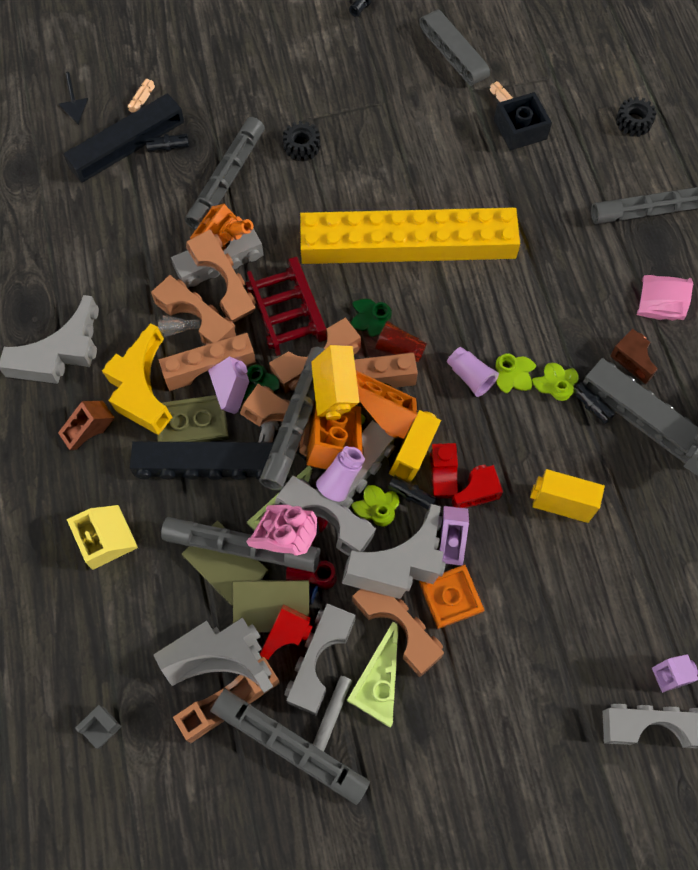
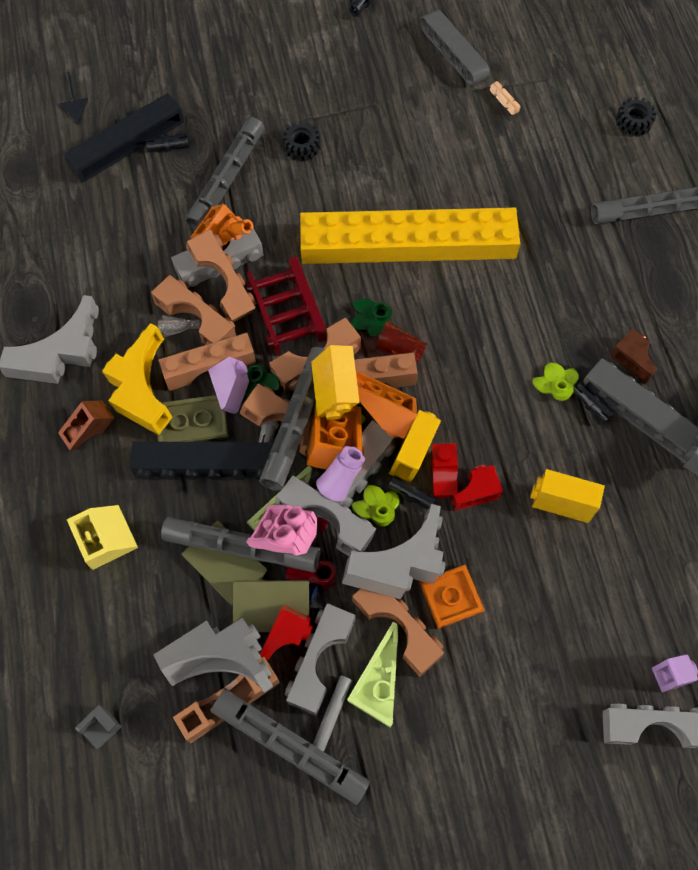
(141, 95): light nougat axle -> none
(454, 534): lavender slope -> none
(472, 371): lavender plant -> none
(515, 376): lime plate -> none
(522, 121): black brick -> none
(665, 297): bright pink slope -> none

